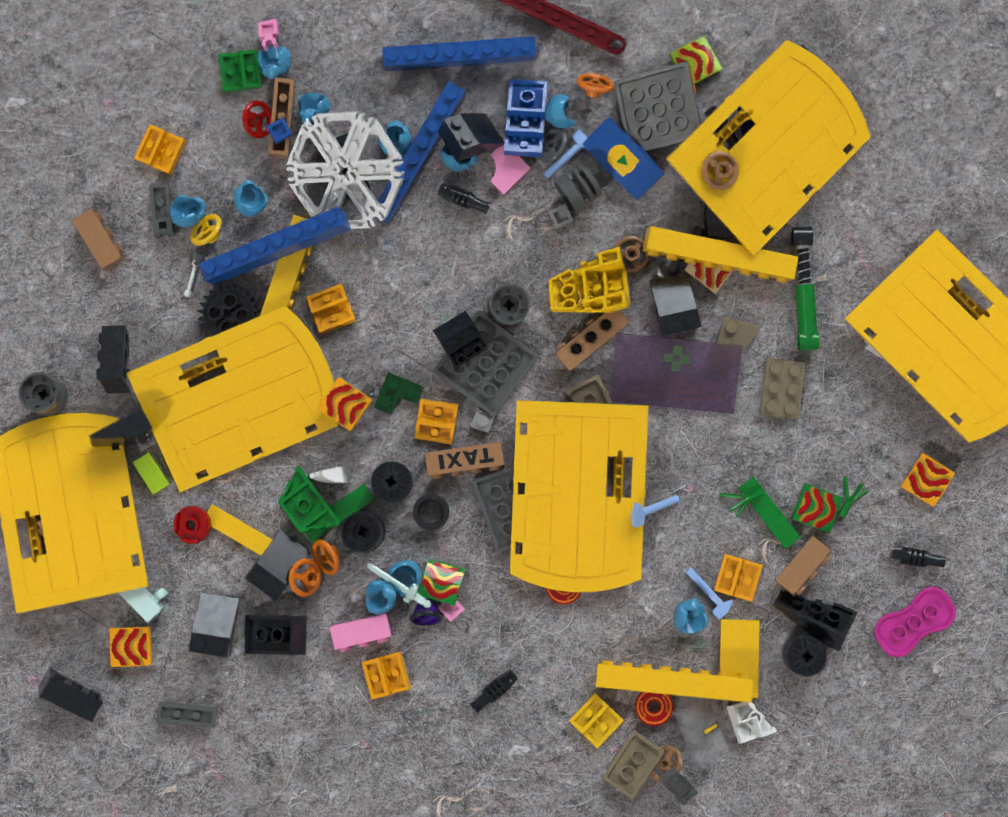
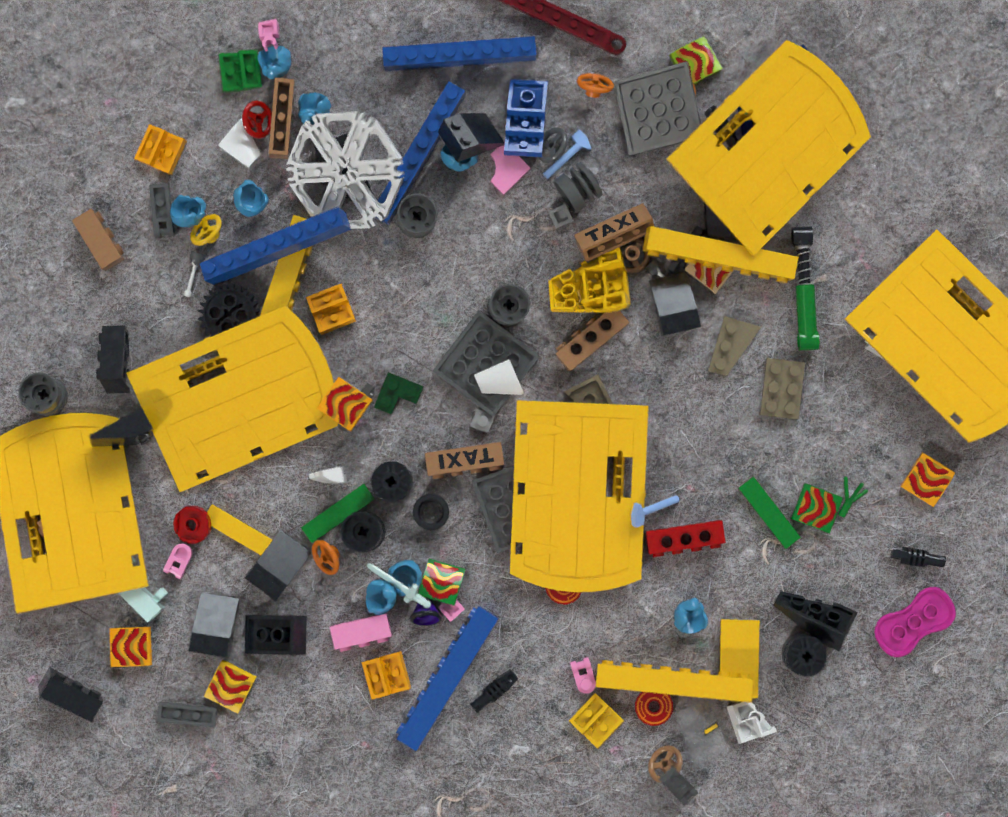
(151, 473): lime tile -> none
(181, 553): none -> bright pink plate
(230, 686): none -> slope
(241, 146): none -> white slope
(279, 130): blue tile -> none
(306, 505): green wing -> none
(309, 578): orange piece -> none
(399, 136): dark azure hair -> none
(418, 205): none -> dark grey wheel
(436, 421): light orange slope -> none
(447, 678): none -> blue brick
(460, 339): black slope -> none
(462, 198): black hinge -> none
(499, 380): none -> white slope
(556, 114): dark azure hair -> none
(585, 682): none -> bright pink plate
(614, 232): none -> medium nougat brick
(623, 158): blue slope -> none
(634, 765): dark tan plate -> none
(675, 373): clear purple piece -> none
(714, 528): none -> red brick
(721, 607): light blue piece -> none
(727, 169): medium nougat piece -> none
(738, 577): light orange slope -> none
(746, 499): green plant -> none
(804, 567): medium nougat brick -> none

